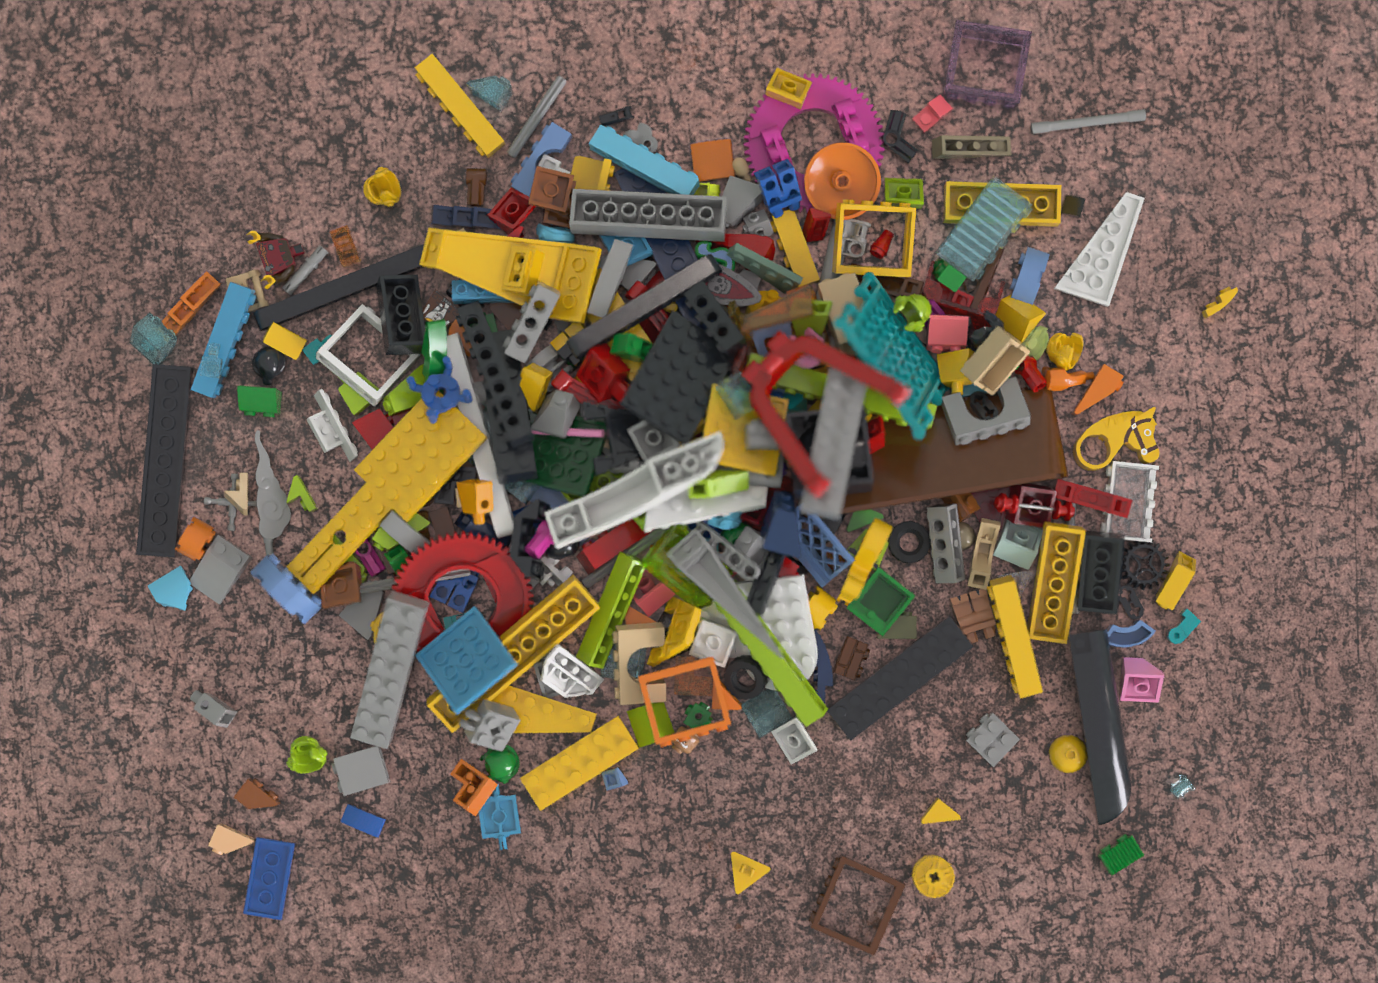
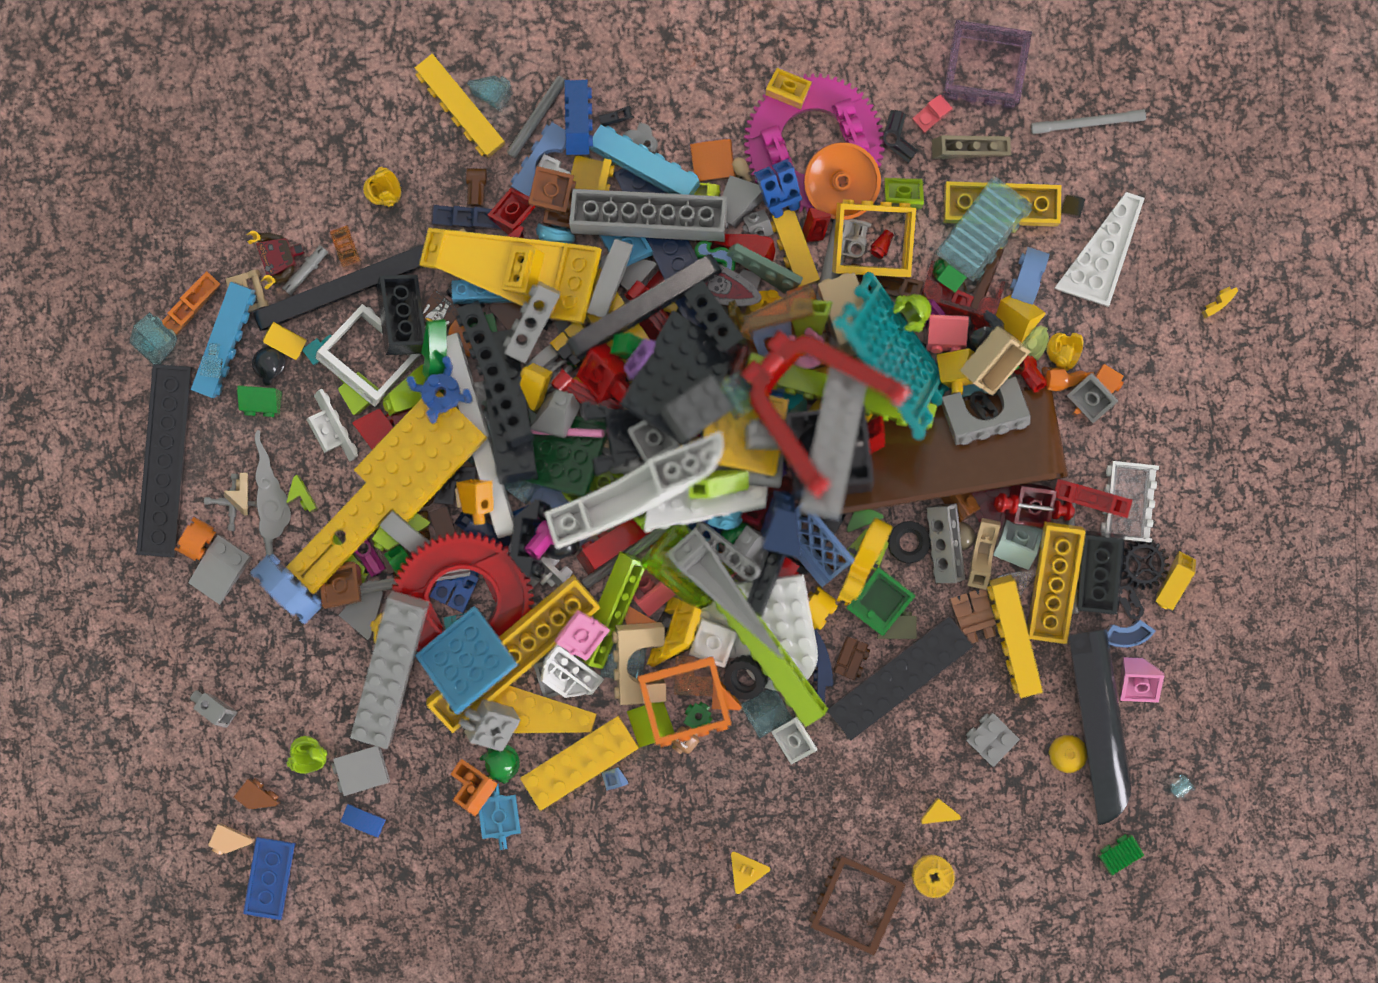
(172, 589): medium azure slope -> none
(576, 117): none -> blue wedge
(582, 635): none -> bright pink plate
(639, 358): none -> medium lavender slope
(696, 409): none -> dark grey brick
(1092, 398): none -> light grey slope
(1128, 428): yellow animal -> none
(1183, 629): teal leg -> none

